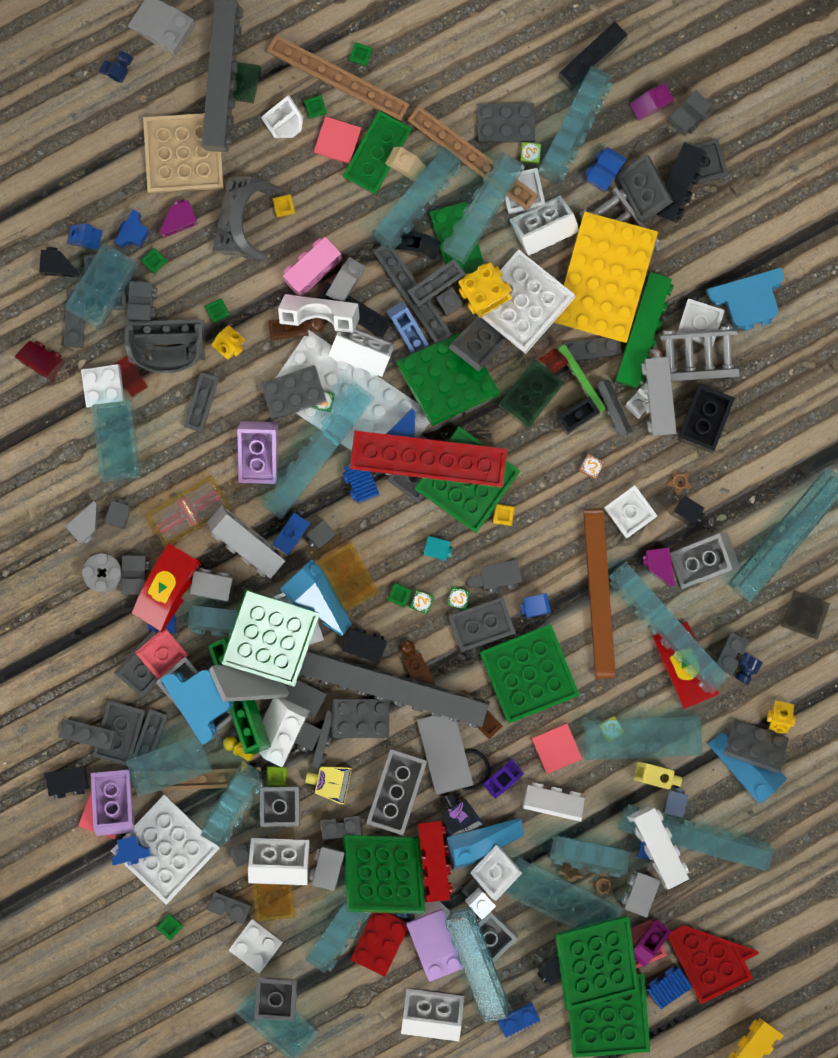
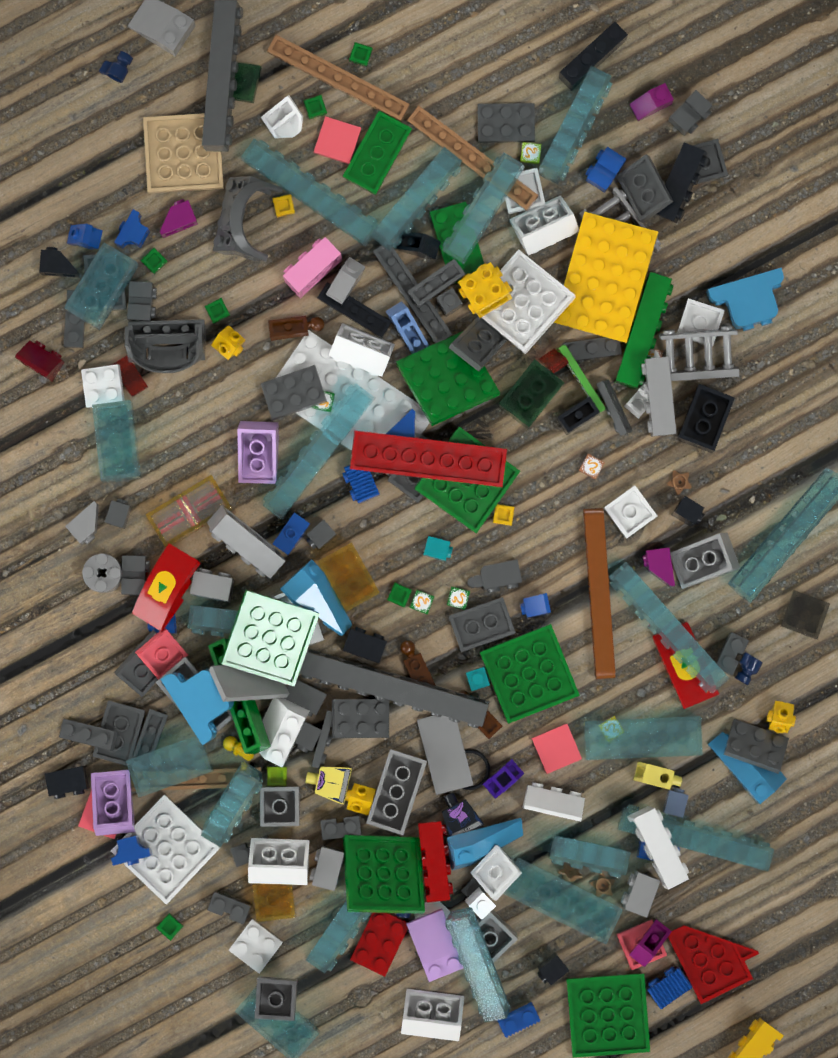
(201, 402): dark grey plate -> none
(298, 309): white arch -> none
(309, 192): none -> clear light blue brick
(360, 798): none -> yellow brick
(405, 163): tan slope -> none
(477, 679): none -> teal brick
(597, 962): green plate -> none

